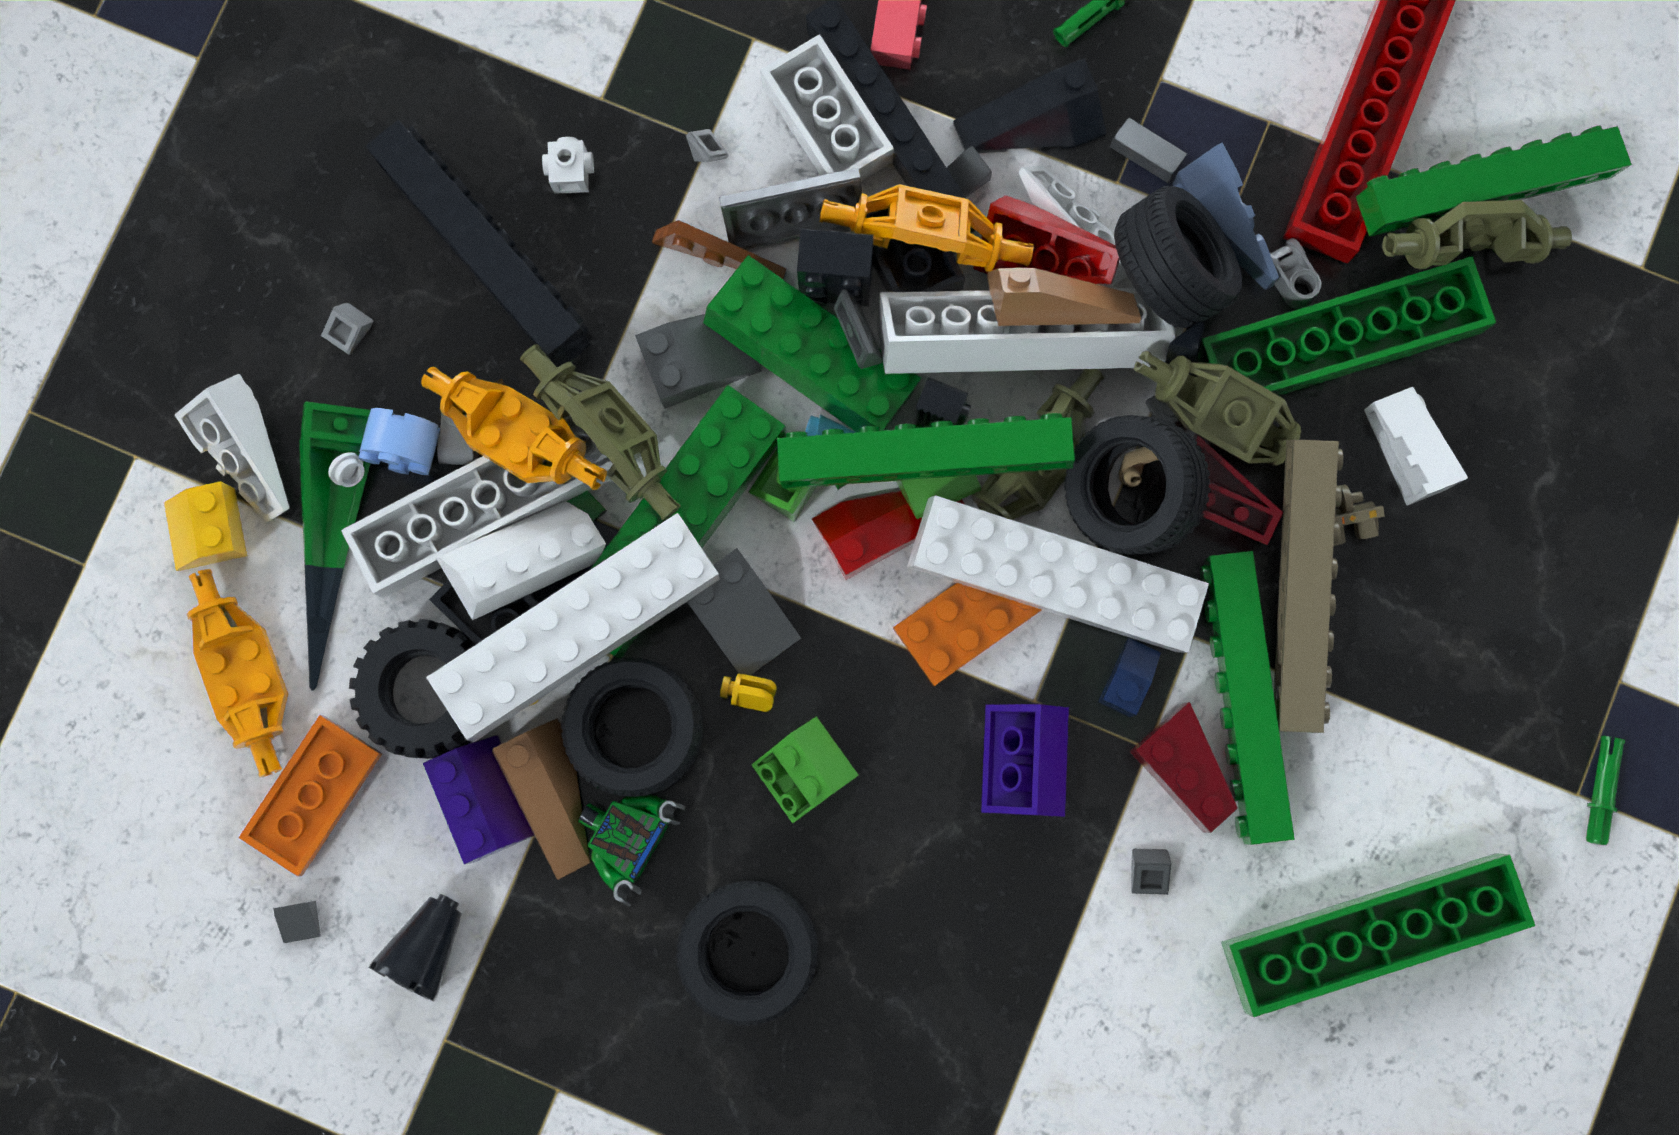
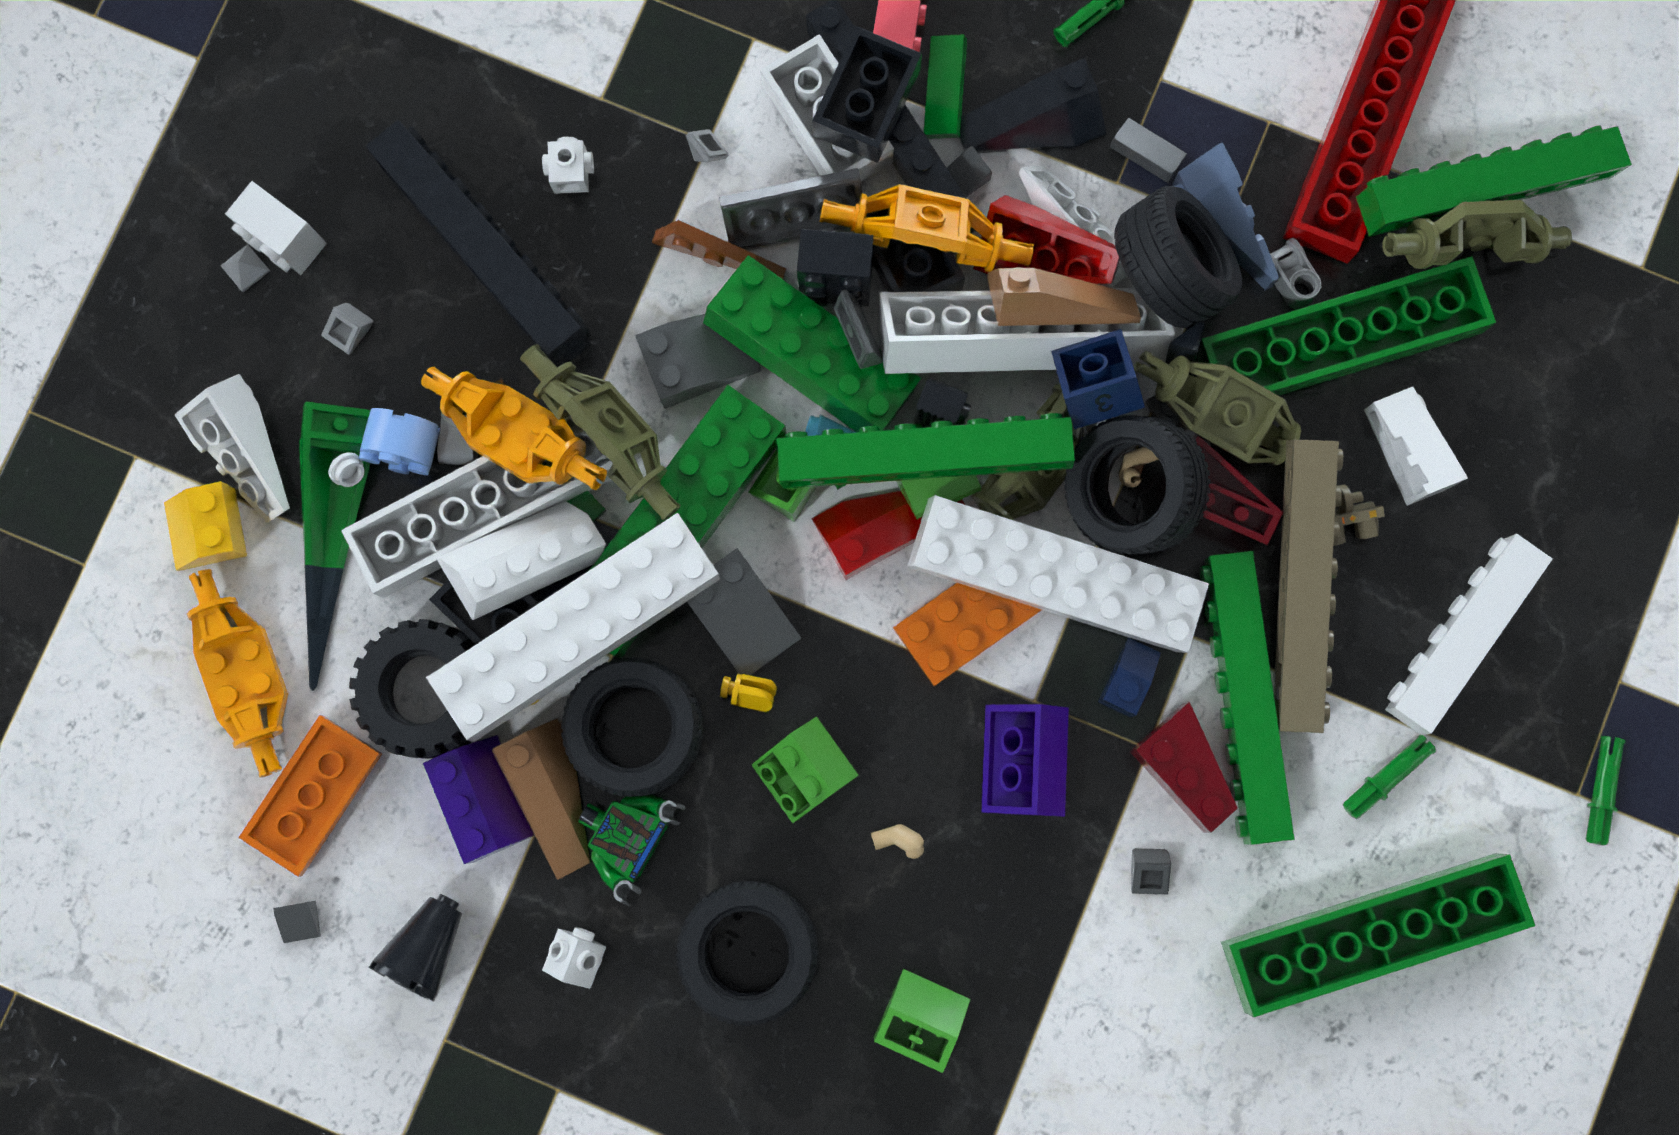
(245, 268): none -> light grey slope
(274, 229): none -> white brick
(574, 957): none -> white brick
(866, 94): none -> black brick
(902, 837): none -> tan arm
(922, 1020): none -> bright green slope
(945, 86): none -> green tile
(1097, 379): none -> dark blue brick
(1388, 777): none -> green axle
(1467, 634): none -> white brick

